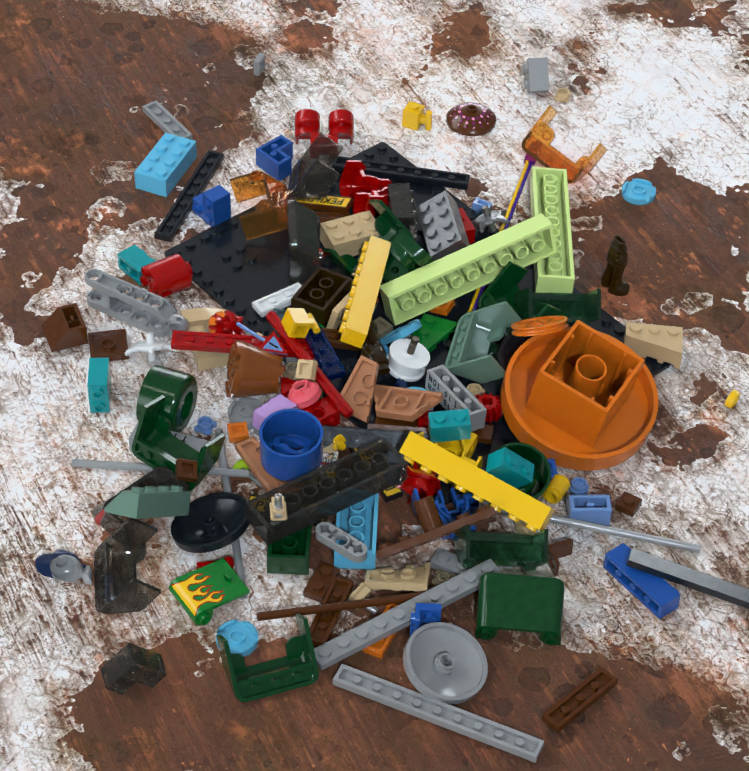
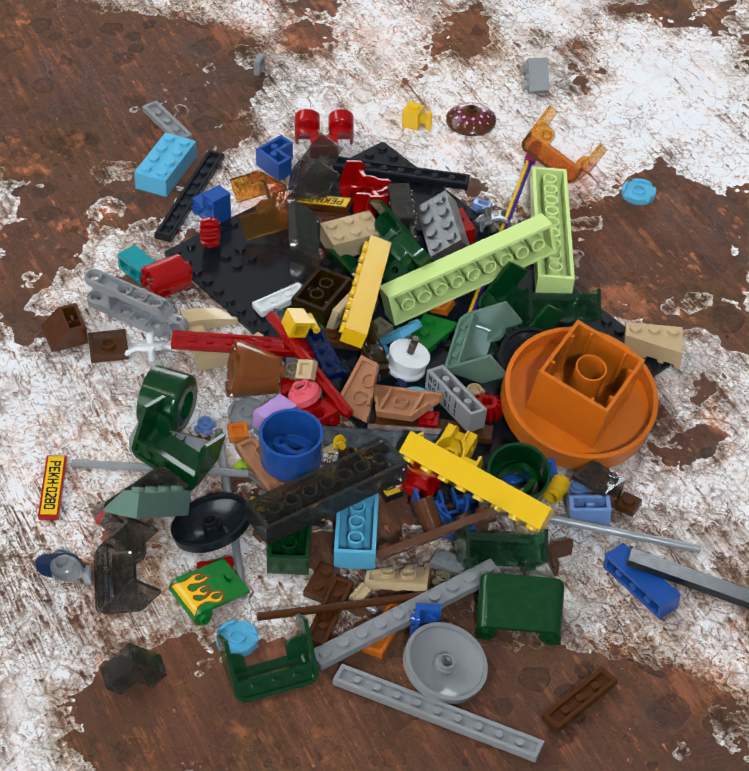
(52, 487): none -> tile
(98, 385): teal piece -> none
(186, 470): reddish brown plate -> none
(210, 232): none -> red gear
(225, 323): red hair -> none
(271, 344): piece -> none
(278, 508): tan piece -> none
(329, 539): light grey beam -> none
(449, 425): teal brick -> none
(510, 468): teal brick -> none
(539, 325): orange wedge -> none
(562, 95): tan plate -> none
(600, 479): none -> clear smoke bracket
(616, 258): dark brown piece -> none
(732, 399): yellow tile -> none

